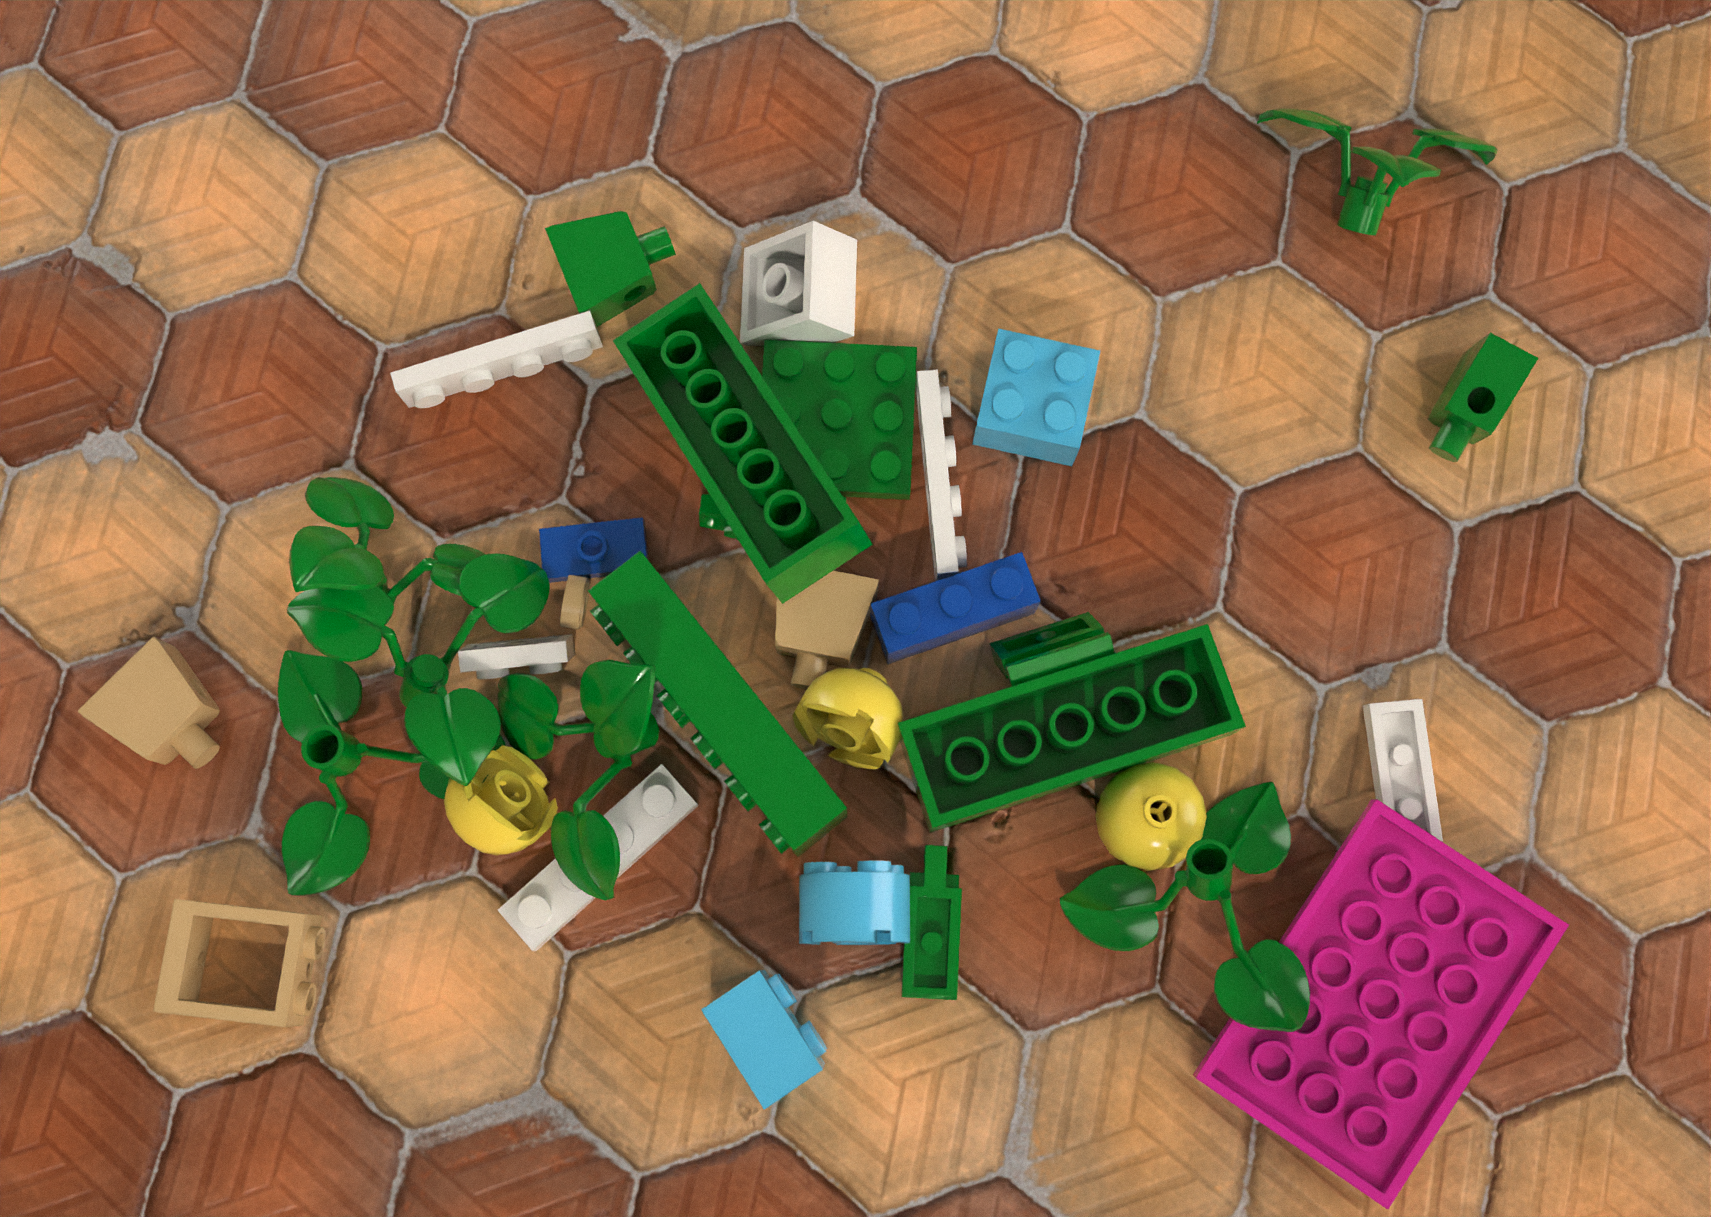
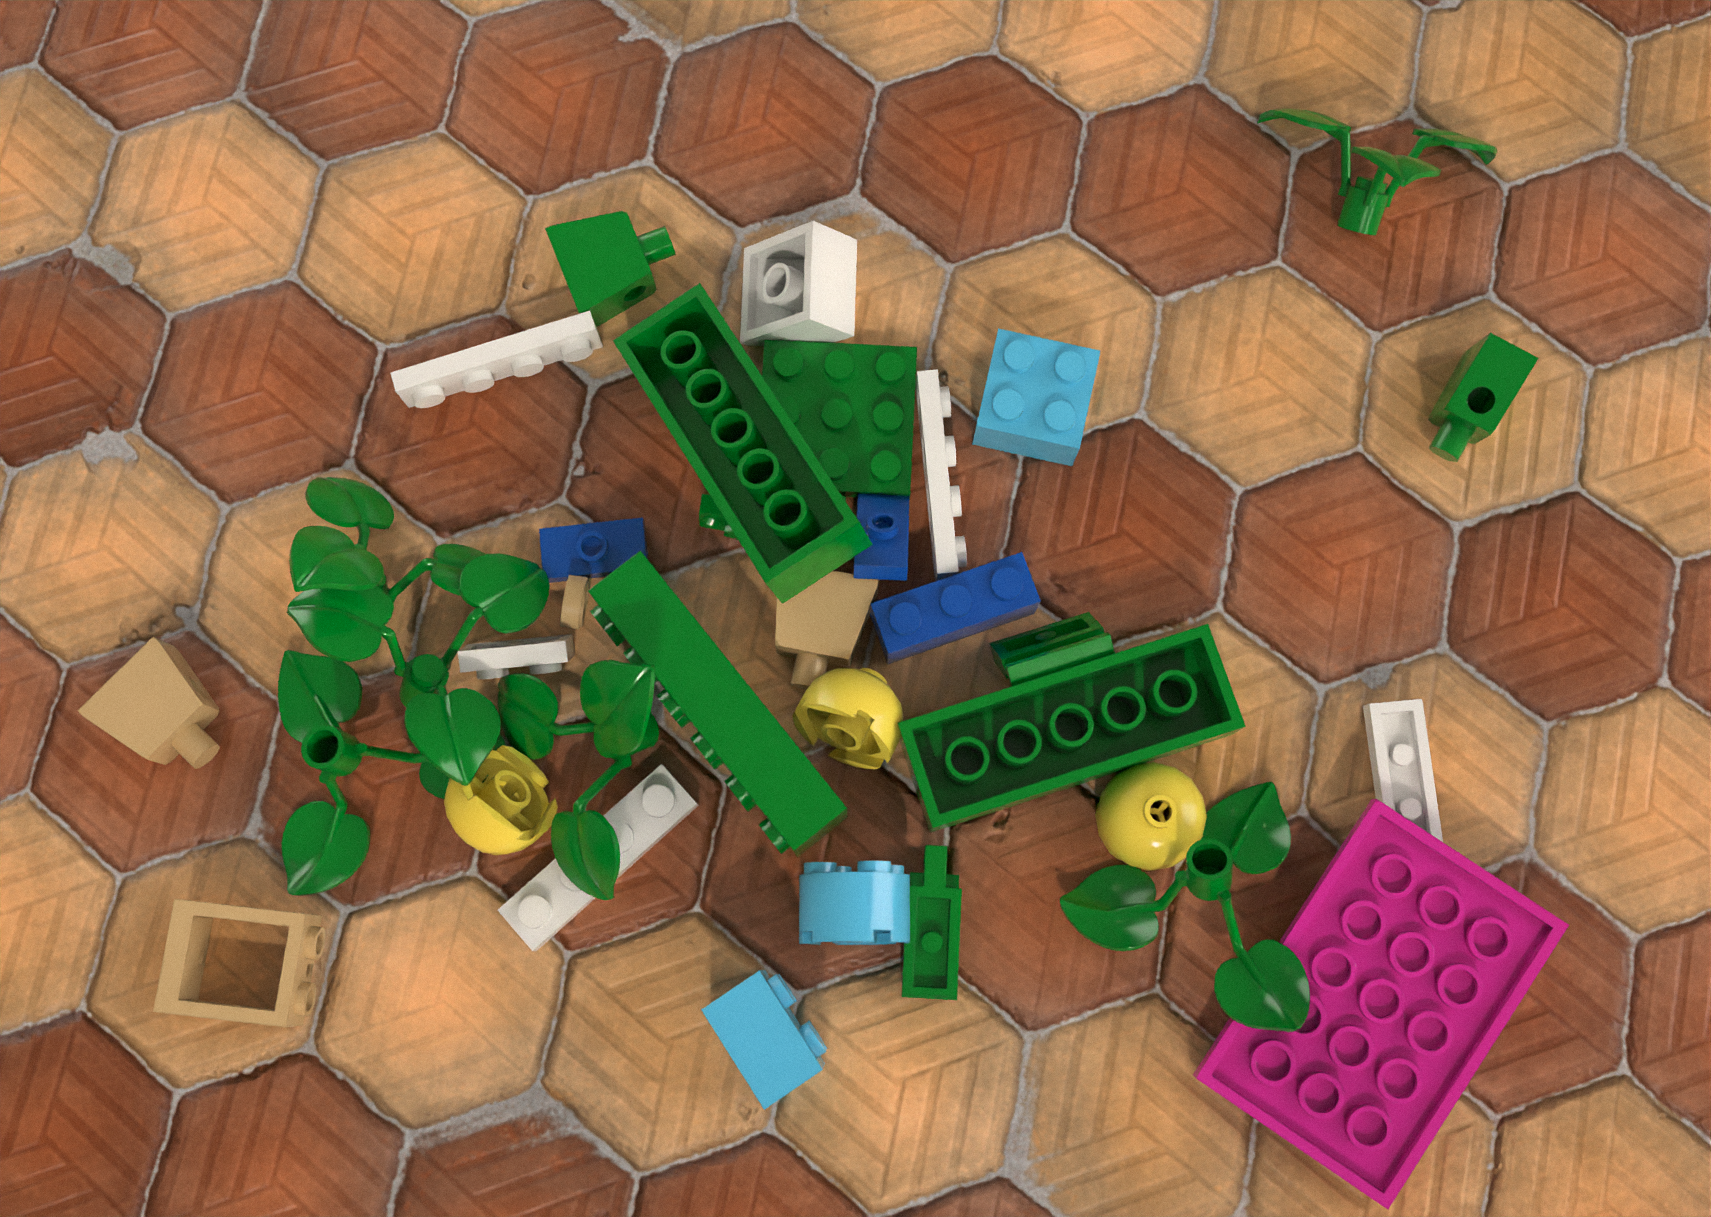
(887, 526): none -> blue plate

